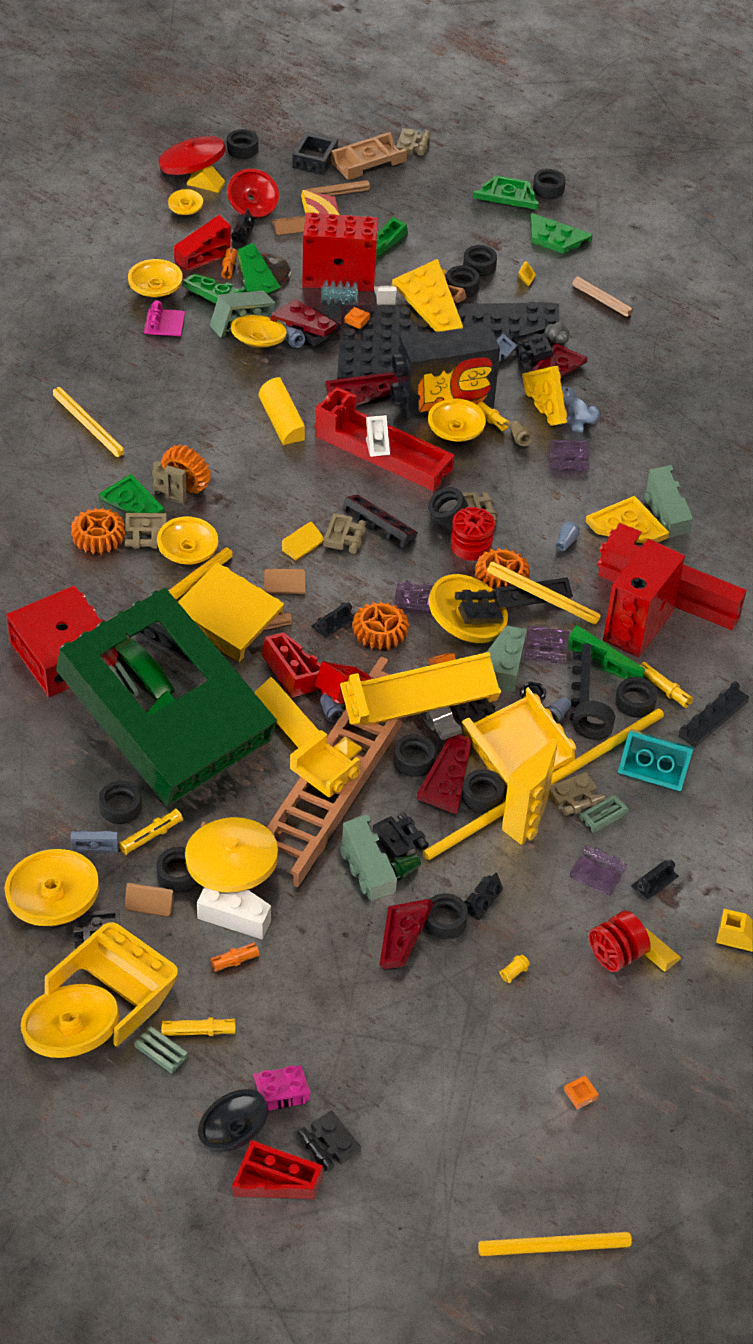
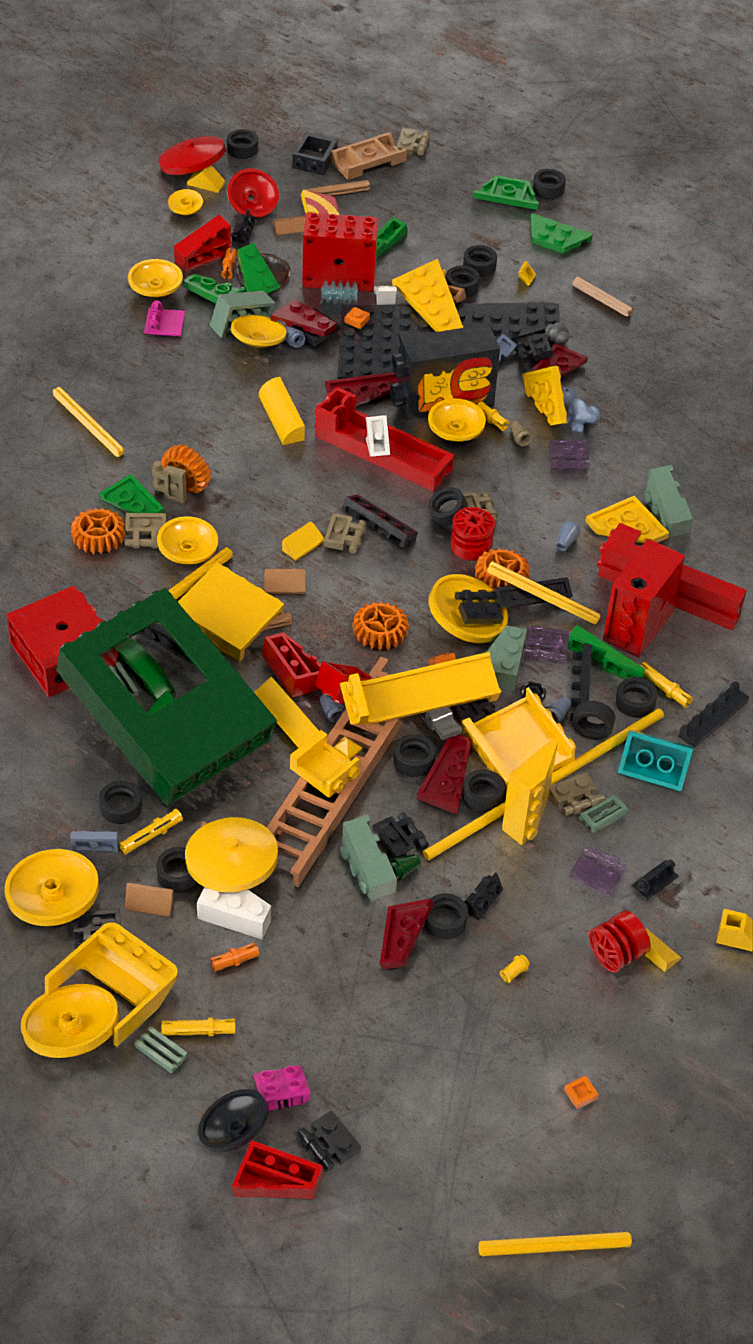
(334, 620): black hinge -> none
(413, 596): clear purple plate -> none

